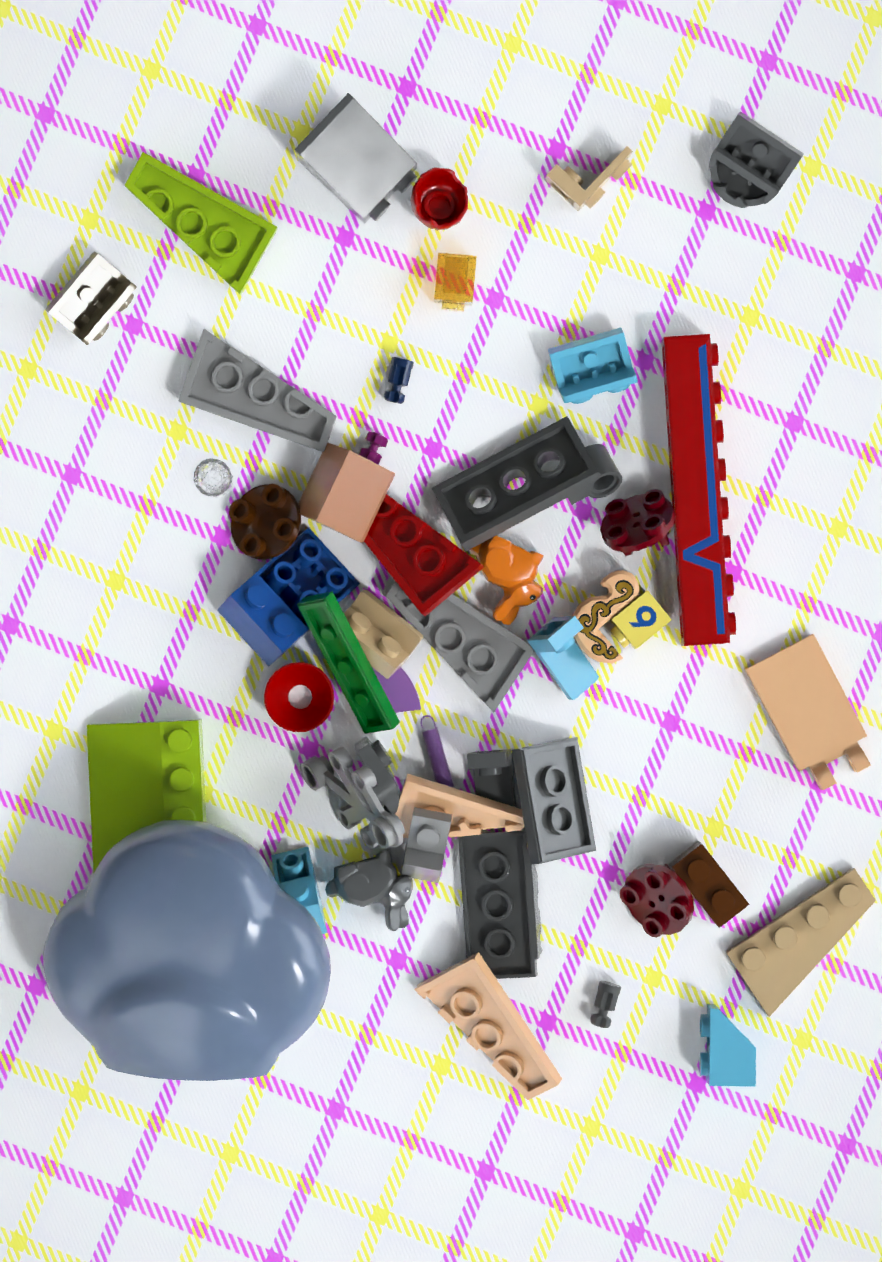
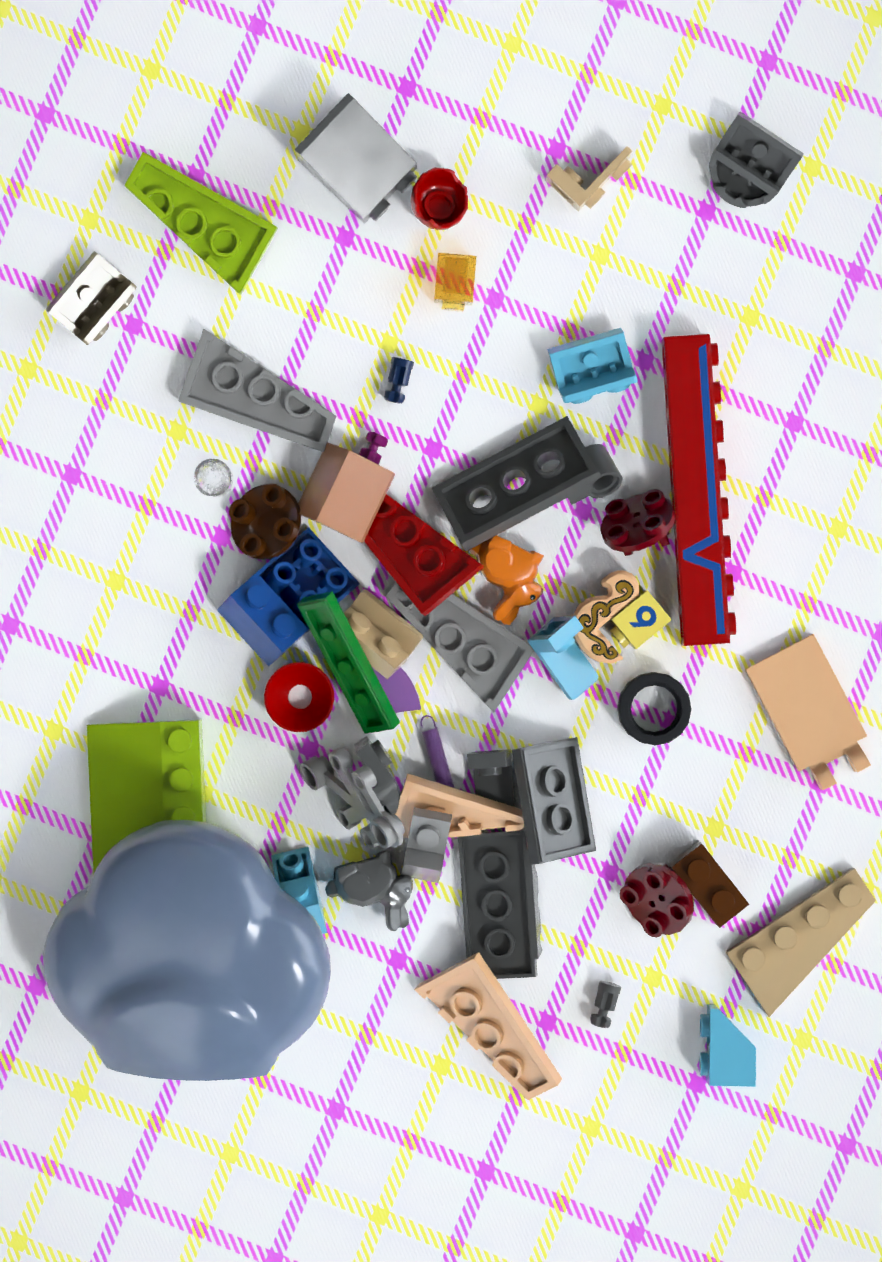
(682, 715): none -> black tyre

